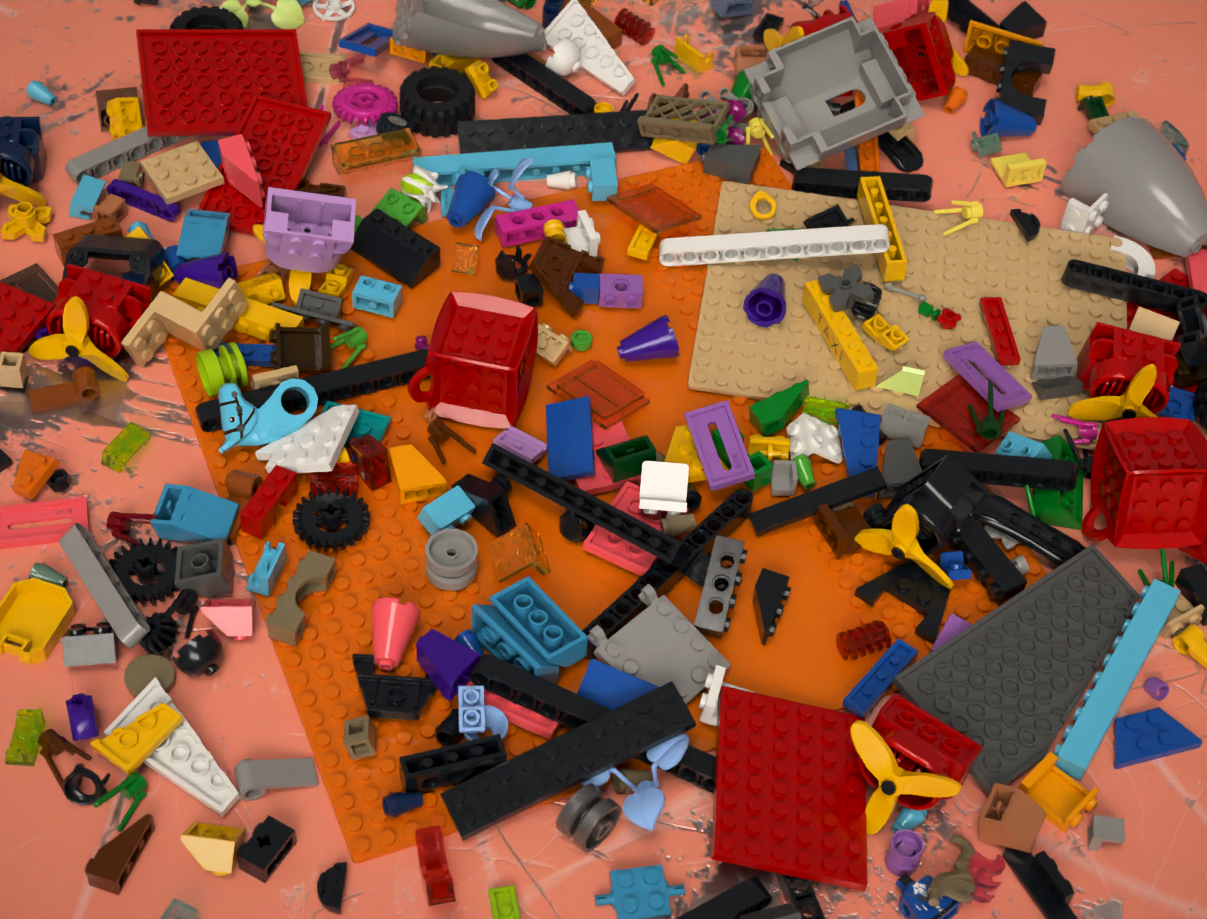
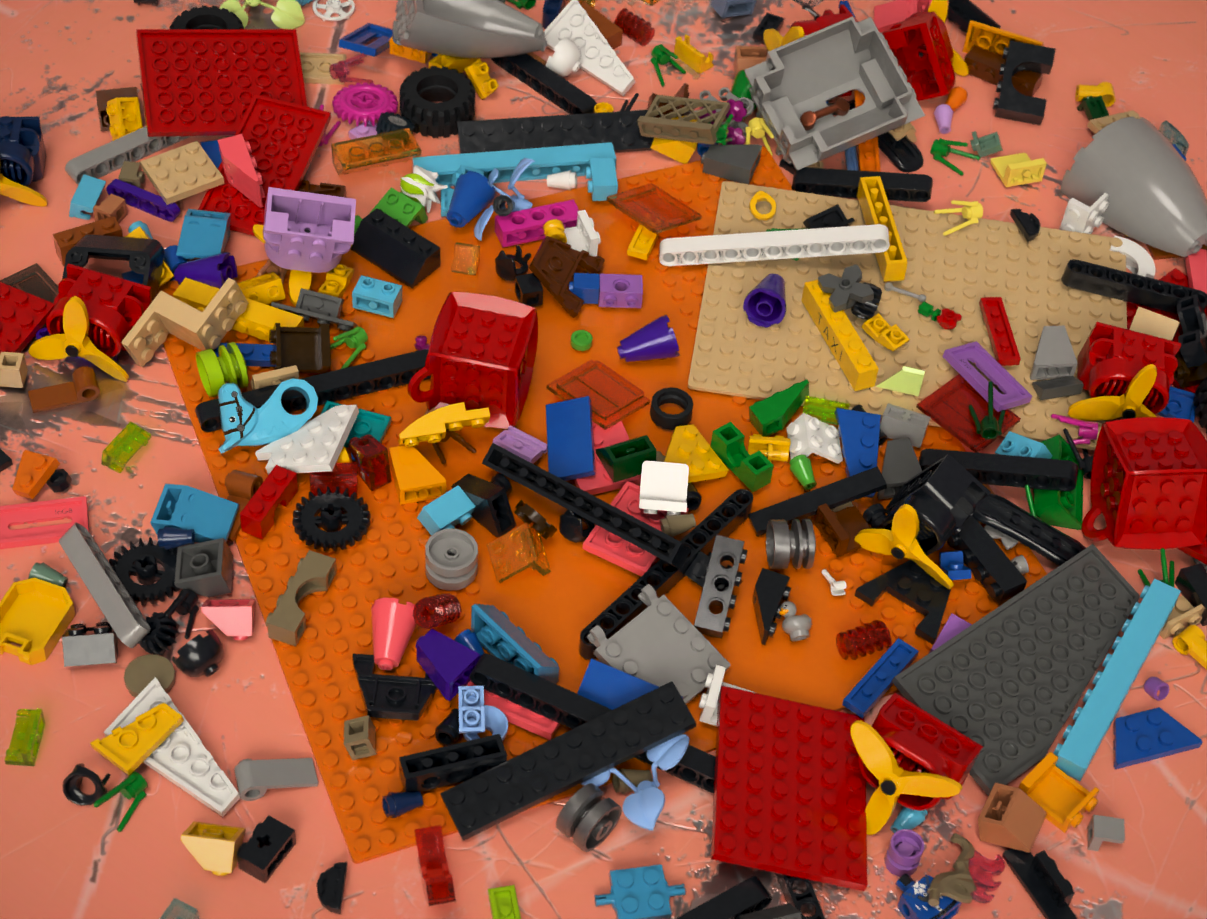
(26, 220): yellow plant -> none
(39, 92): medium azure cone -> none
(55, 744): reddish brown plant -> none
(82, 717): dark purple piece -> none
(119, 856): reddish brown slope -> none
(121, 522): dark red plant -> none
(175, 537): none -> dark blue cone
(267, 569): medium azure hinge -> none
(434, 424): none -> yellow slope
(437, 610): none -> clear red piece
(499, 205): none -> black cone
(528, 515): none -> dark brown plate
(541, 622): dark azure slope -> none
(551, 346): tan bracket -> none
(675, 396): none -> black tyre
(723, 418): medium lavender piece -> none
(784, 478): light grey panel -> none
(795, 626): none -> light grey animal
(796, 543): none -> flat silver wheel
(809, 118): none -> copper bar
(836, 587): none -> white hand
(941, 148): none -> green plant
(943, 116): none -> lavender cone
(1006, 120): blue cone -> none
(1024, 22): black slope -> none

